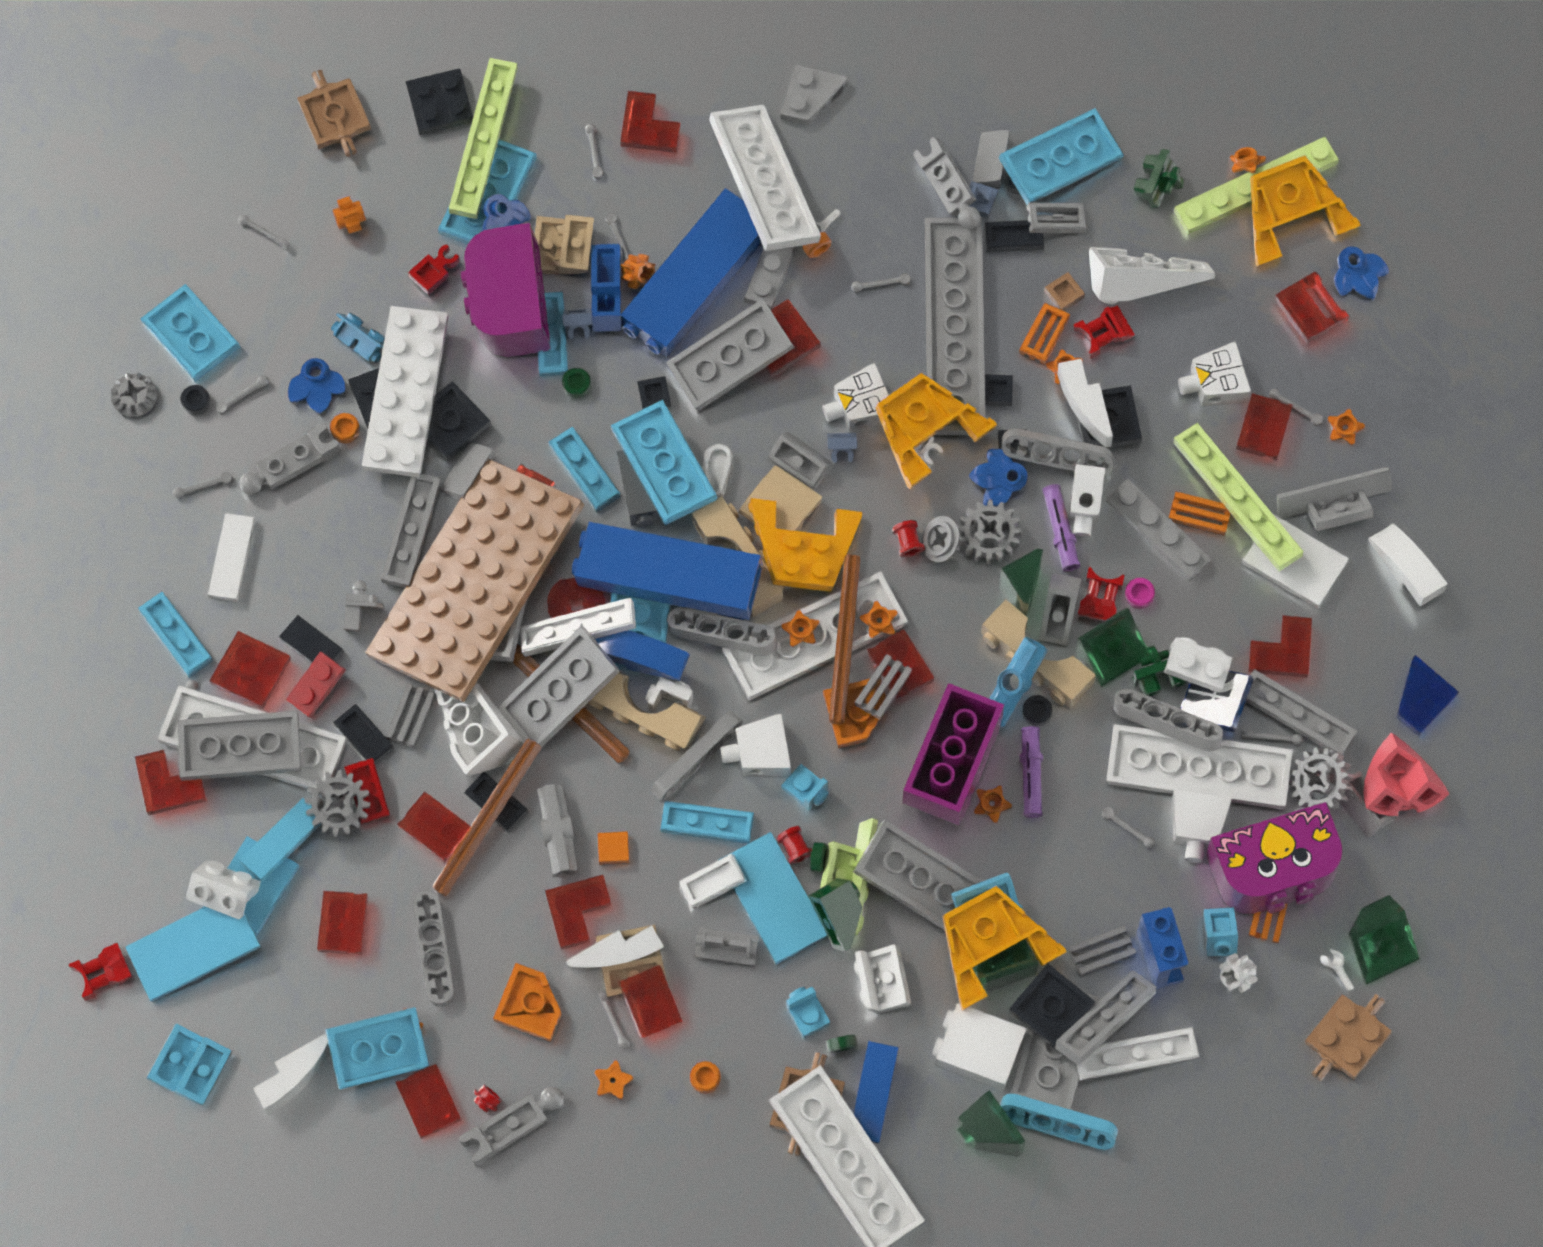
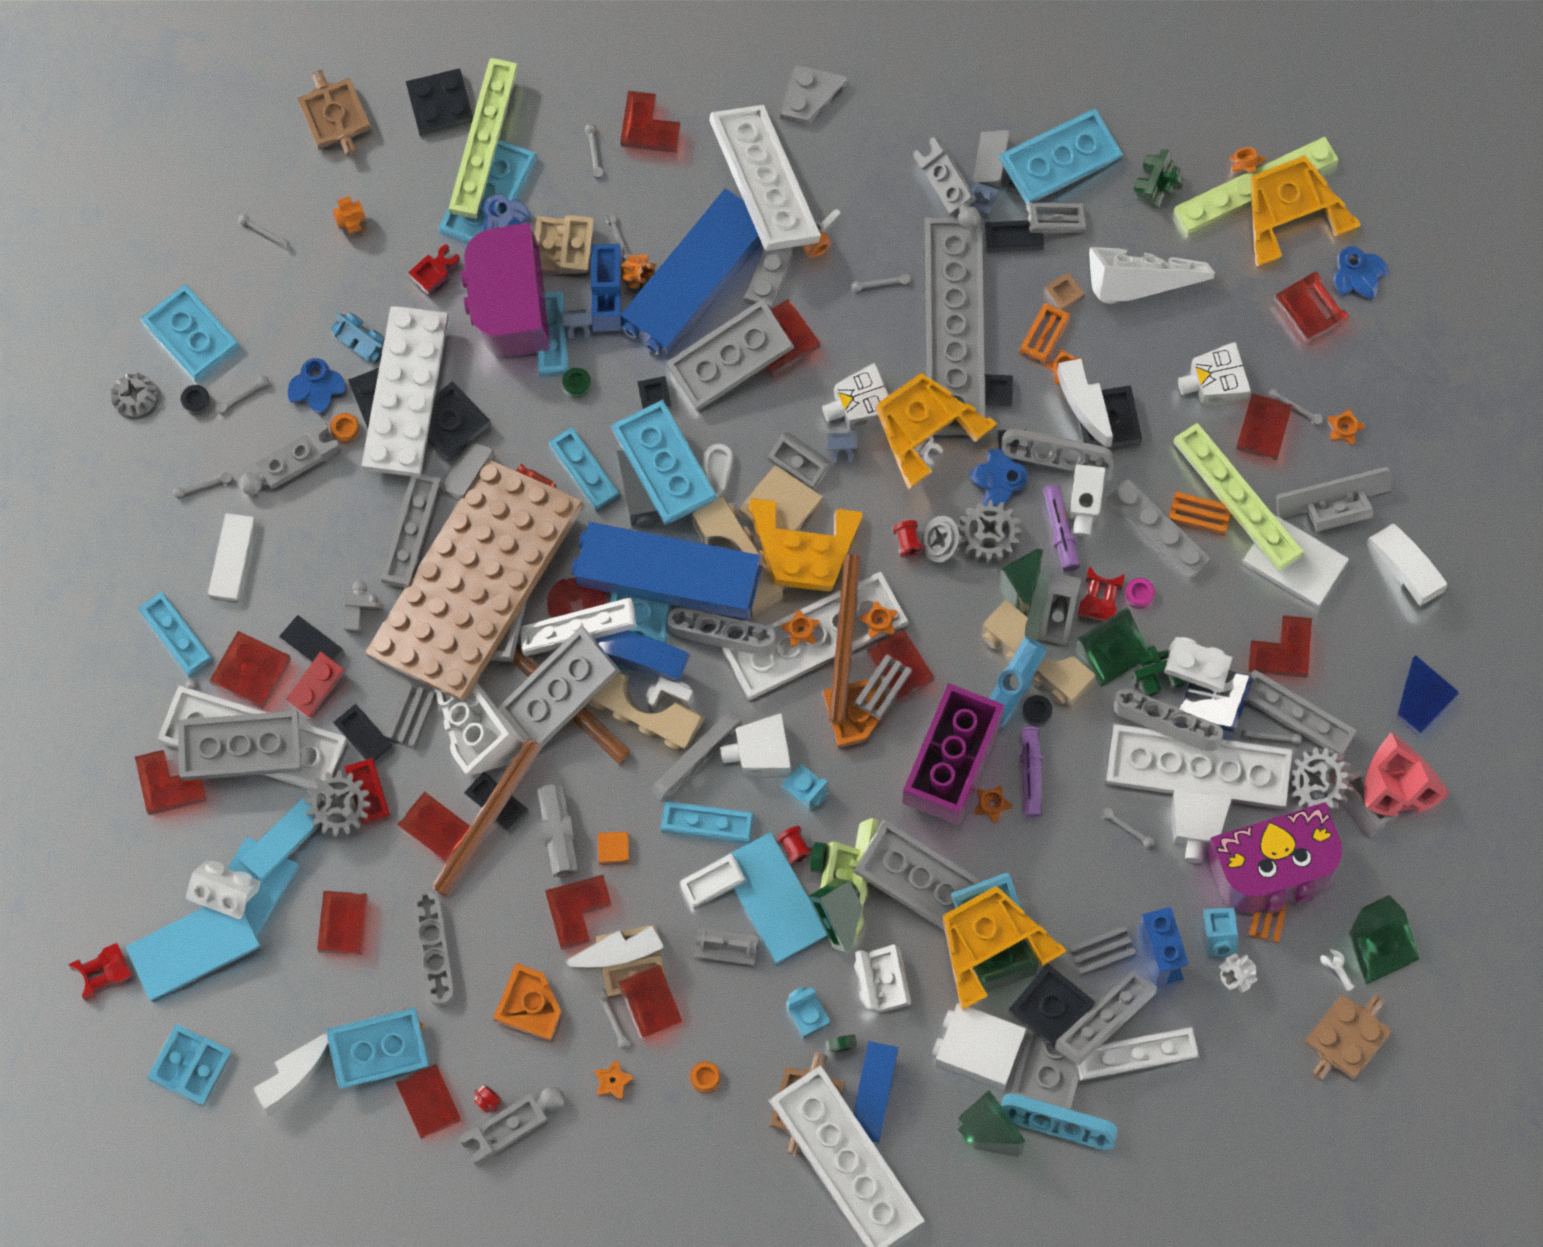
(1117, 329): red piece -> none

